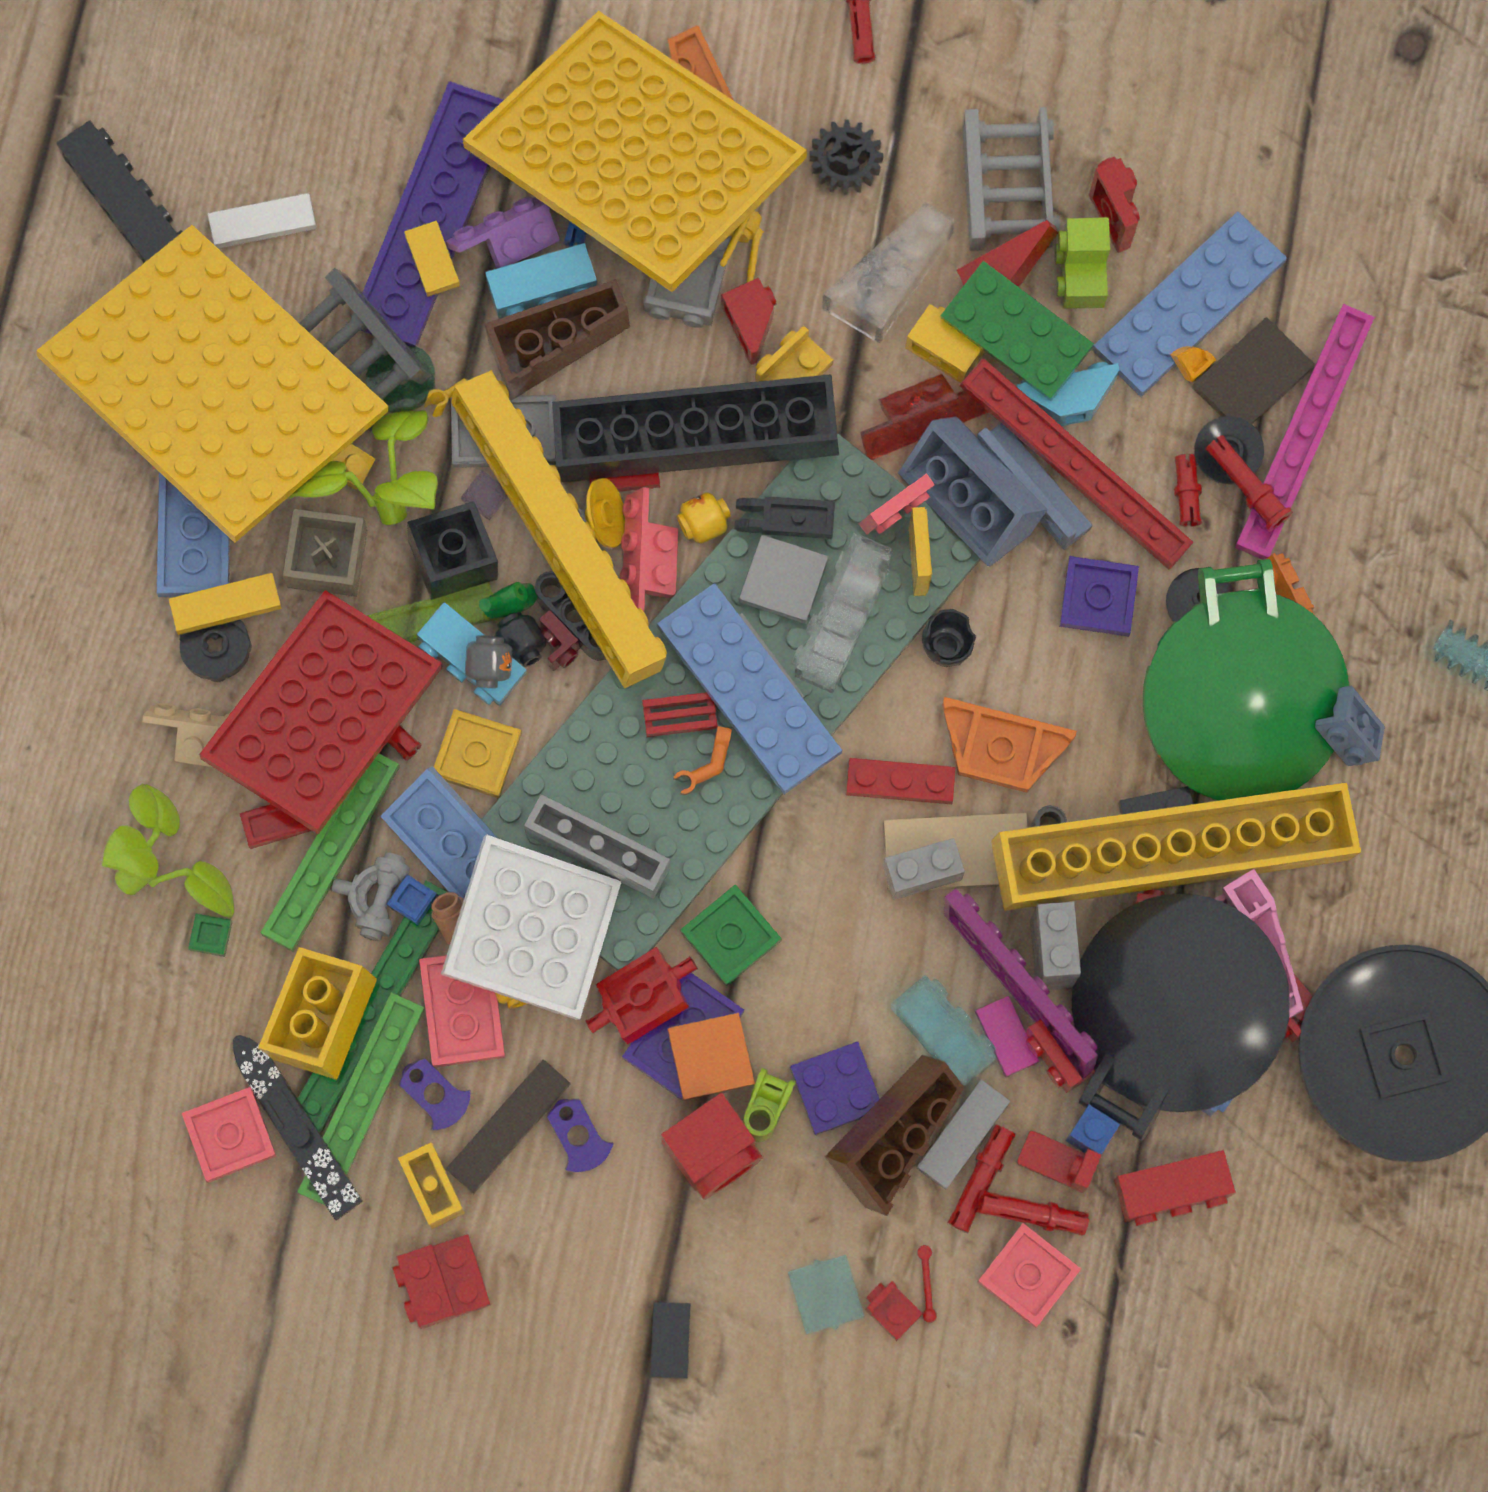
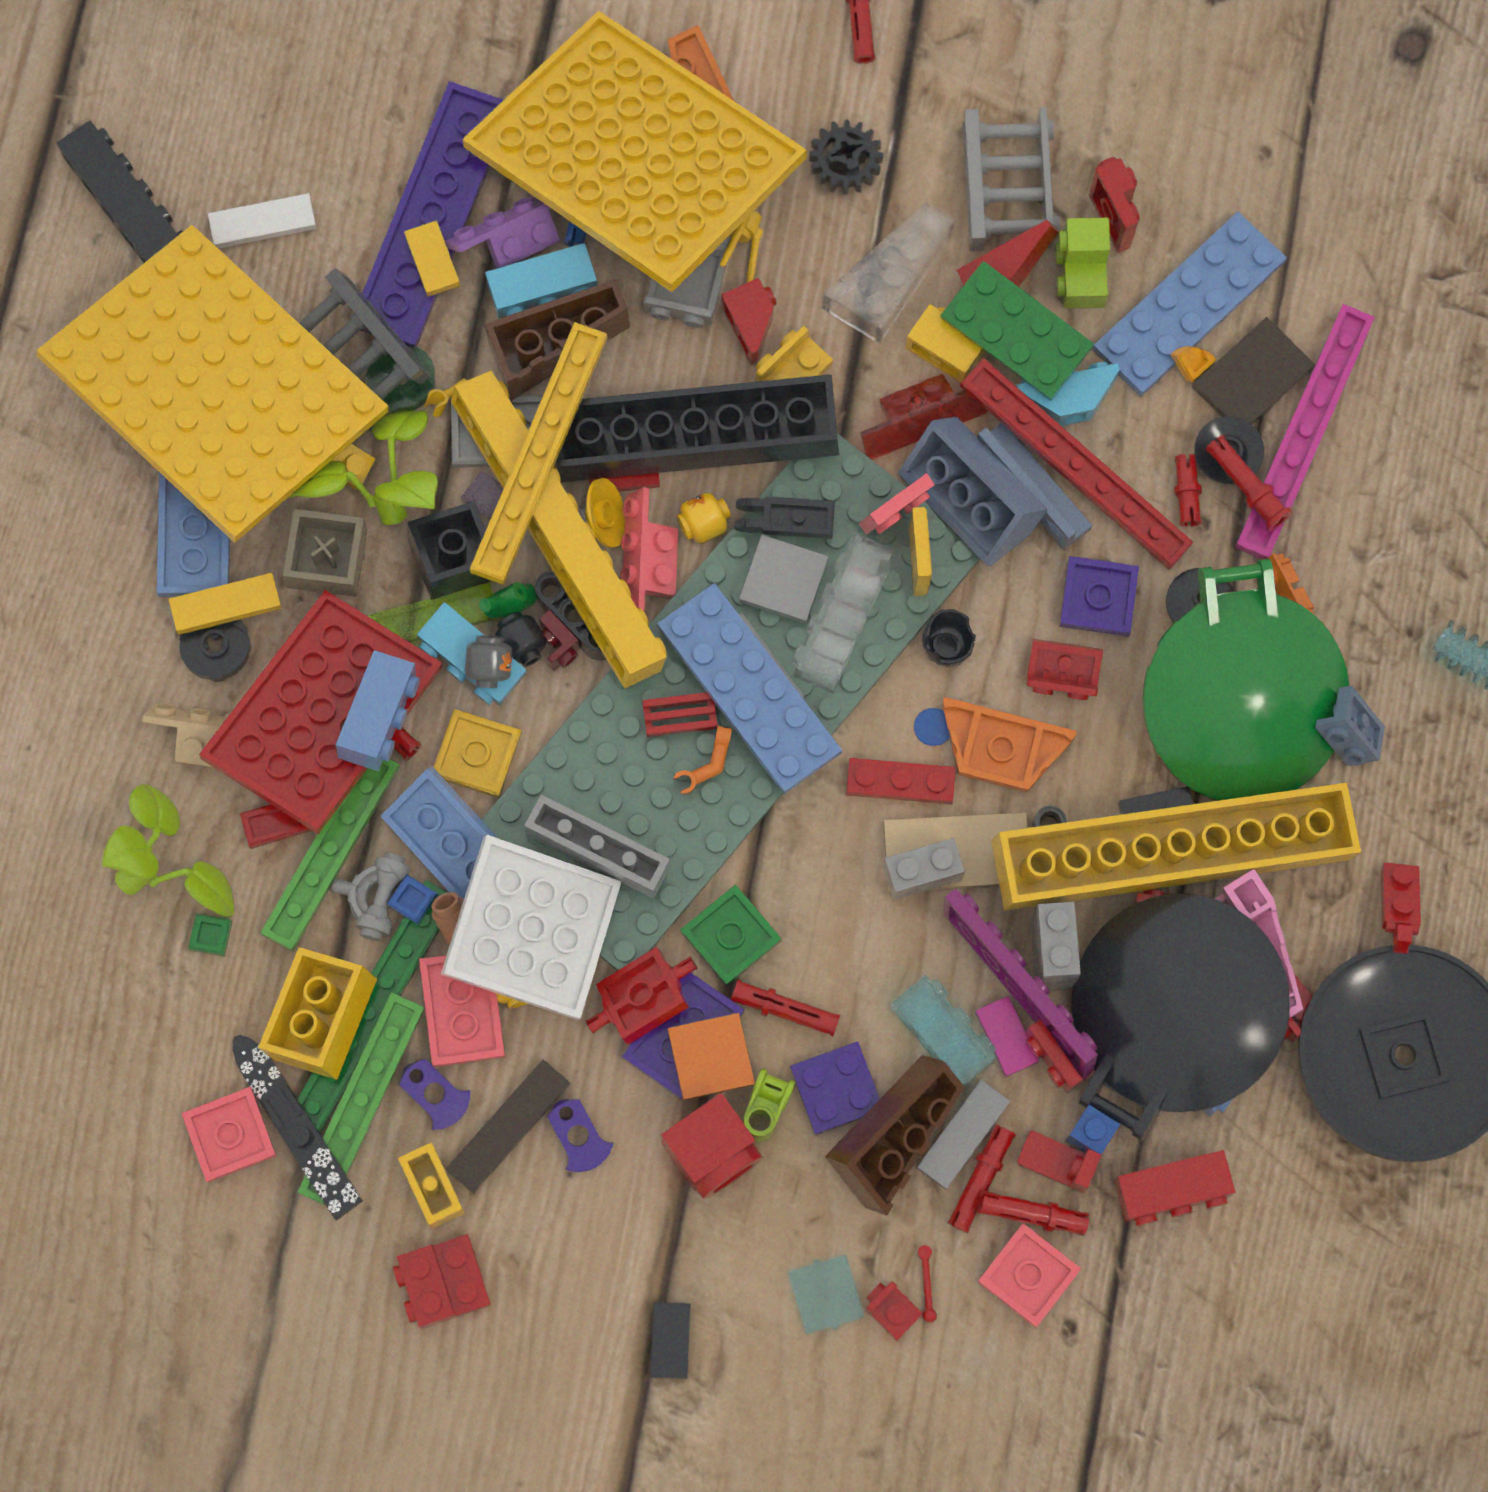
(377, 711): none -> medium blue brick
(538, 453): none -> yellow tile
(771, 1003): none -> red pin
(931, 727): none -> blue sticker
(1064, 669): none -> red bracket
(1400, 903): none -> red hinge

